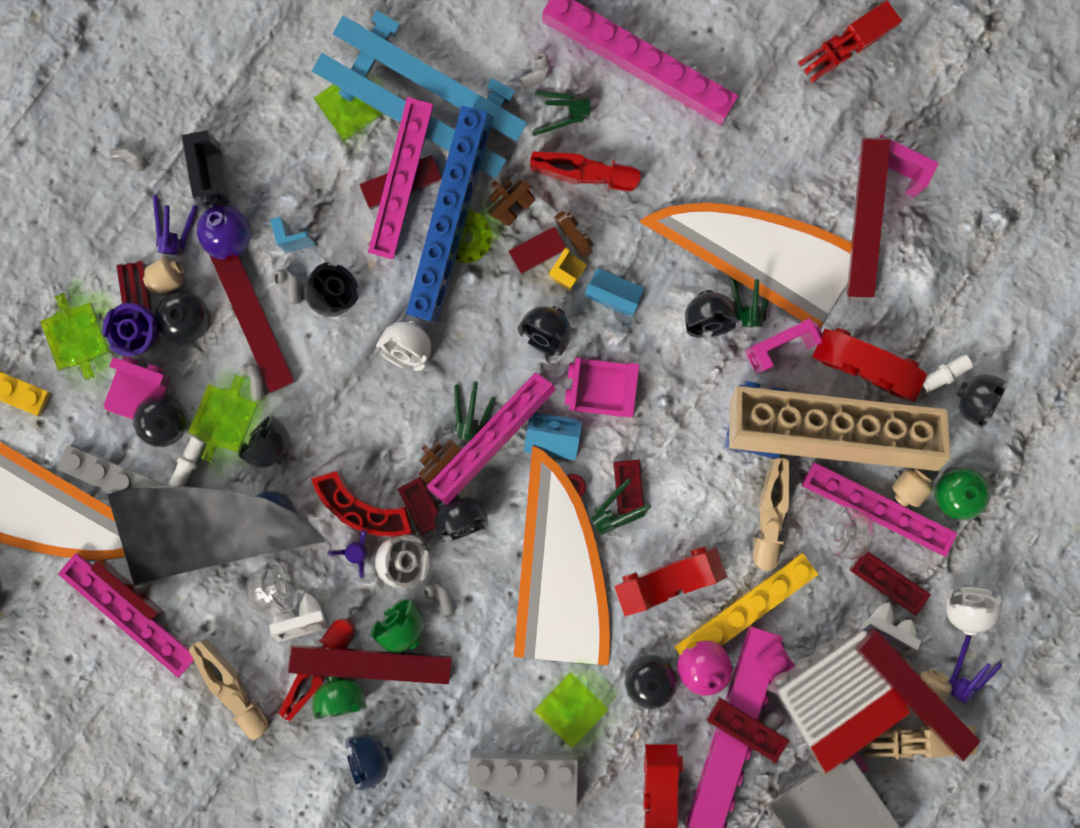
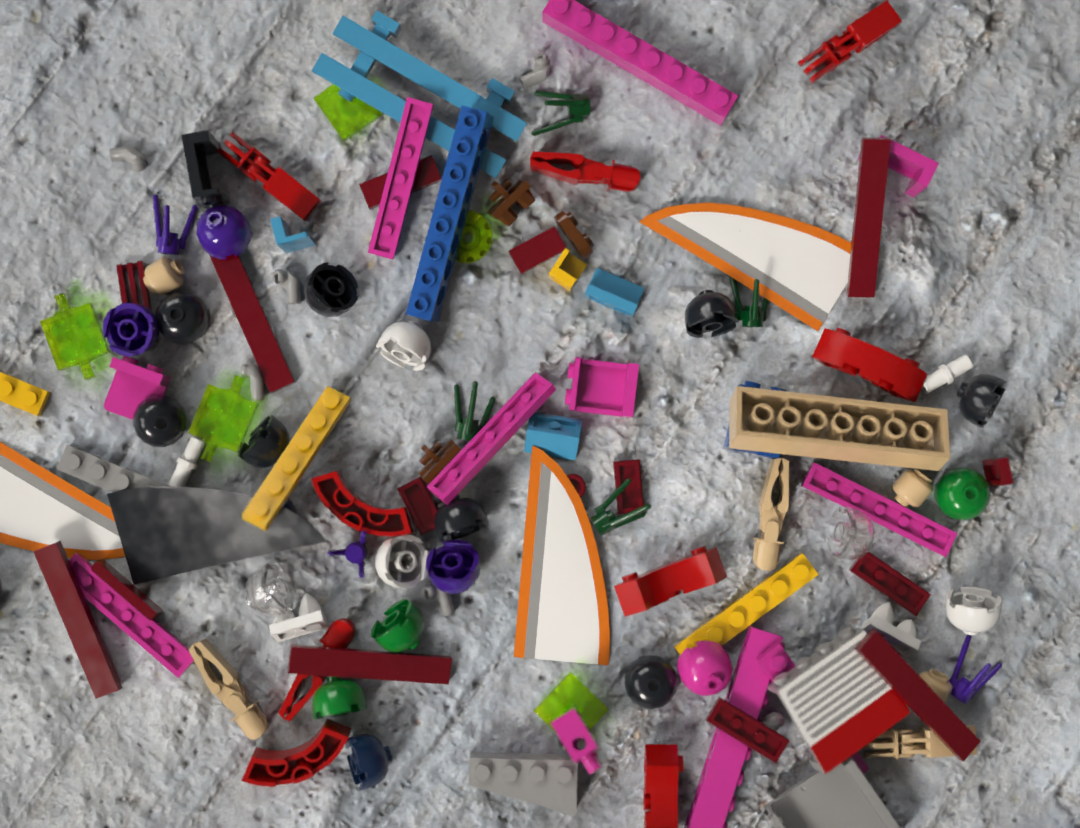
(78, 619): none -> dark red tile
(279, 184): none -> red arm
(296, 458): none -> yellow plate
(299, 763): none -> red brick
(453, 566): none -> dark purple cylinder
(547, 329): black cylinder -> none
(572, 729): none -> dark pink torso
(758, 354): dark pink panel -> none
(997, 471): none -> dark red tile

